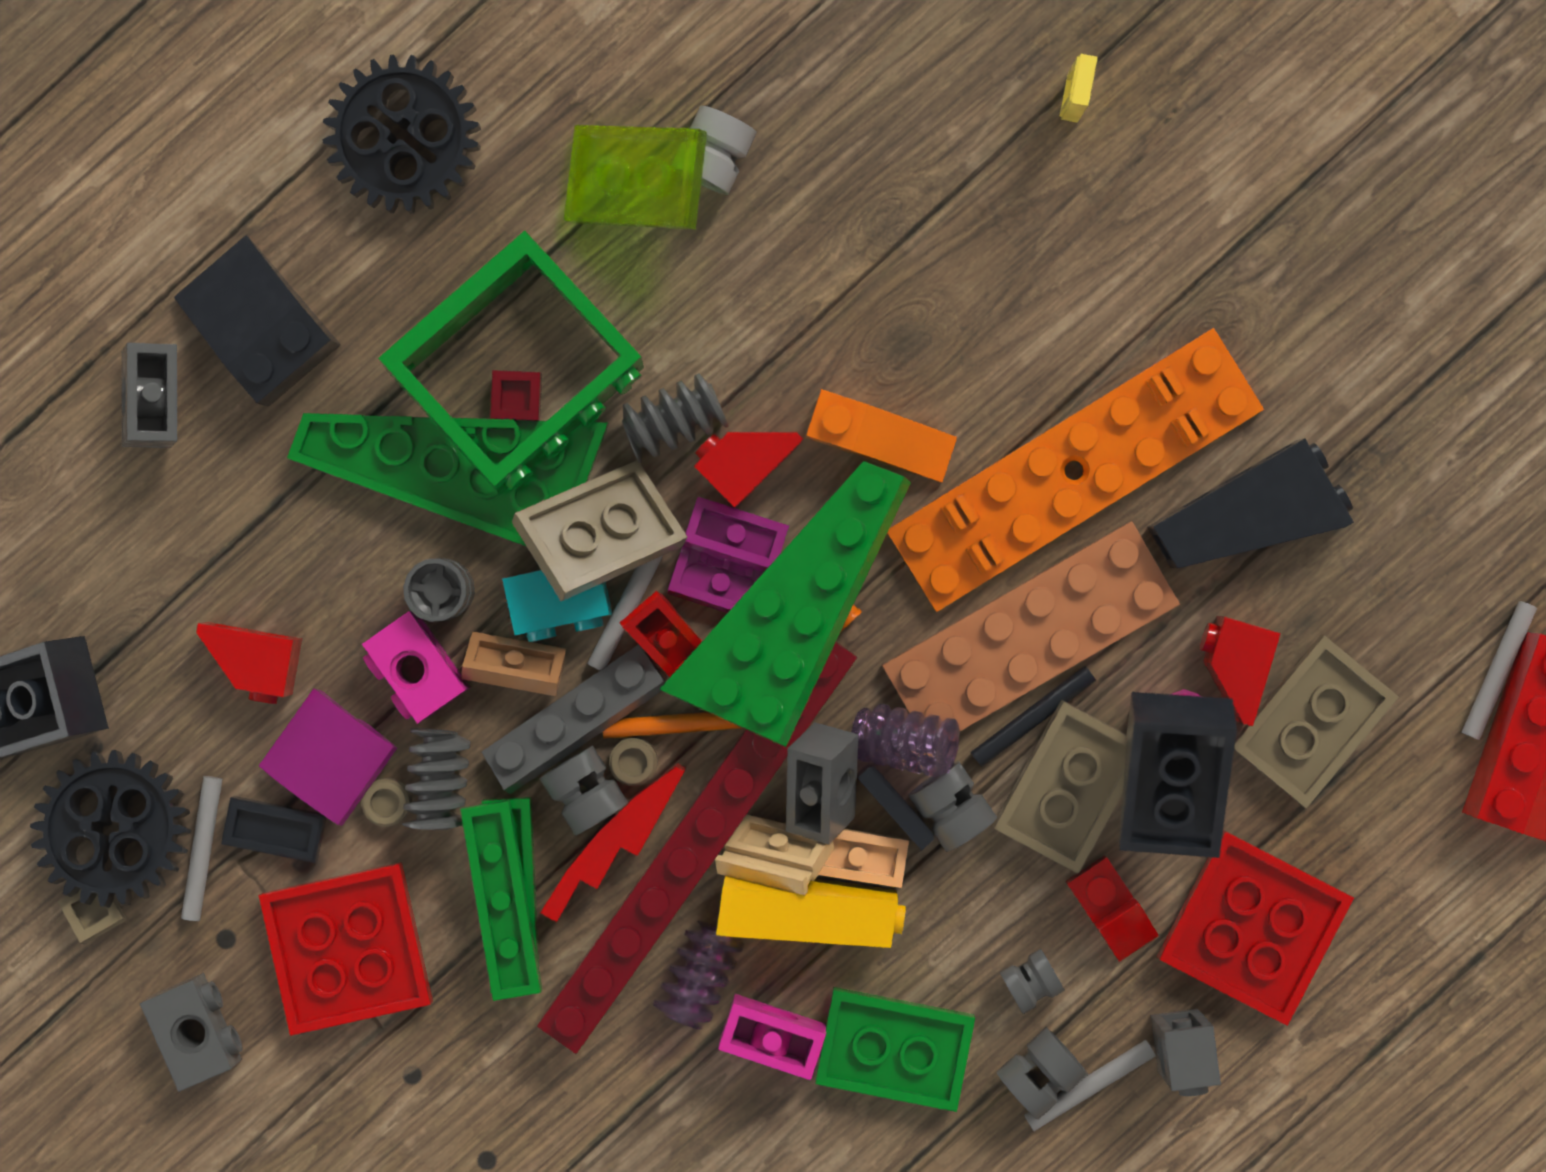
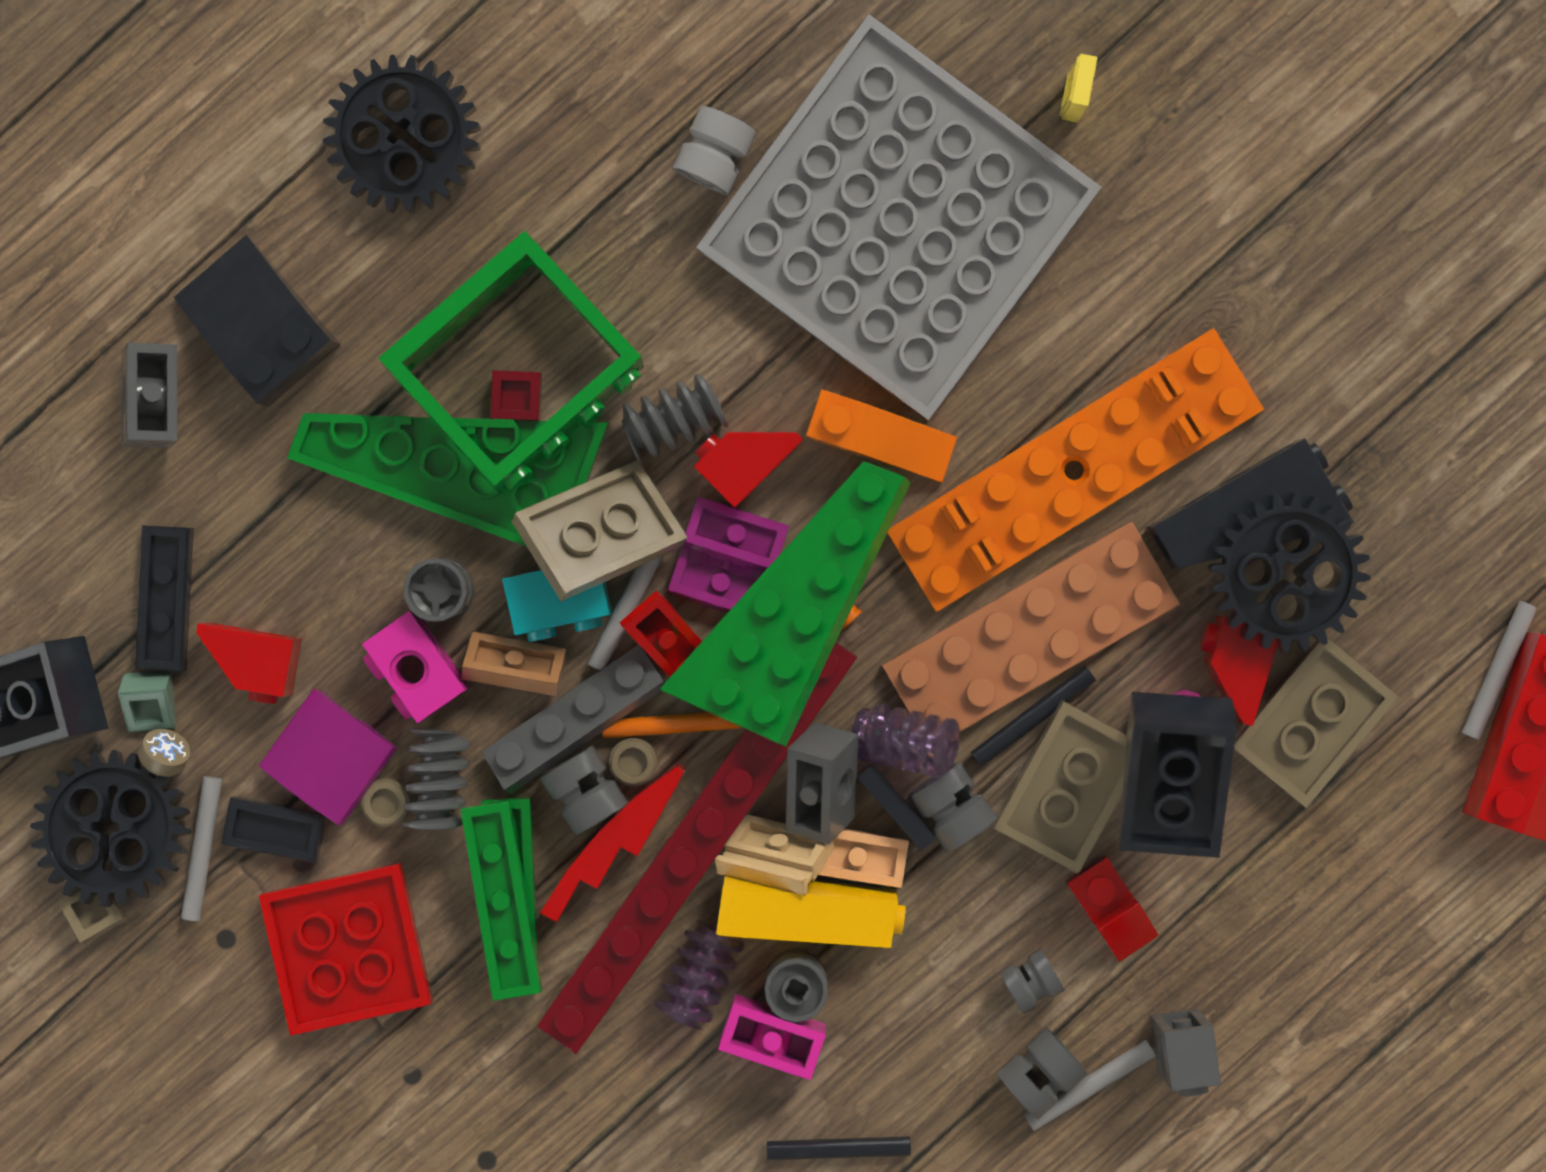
(147, 700): none -> sand green slope
(164, 598): none -> black tile
(164, 752): none -> dark tan tile
(186, 1058): dark grey brick -> none
(635, 176): clear neon green tile -> none
(796, 985): none -> dark grey wheel
(838, 1148): none -> black bar
(895, 1049): green plate -> none
(898, 217): none -> light grey plate
(1255, 928): red plate -> none
(1316, 606): none -> black gear

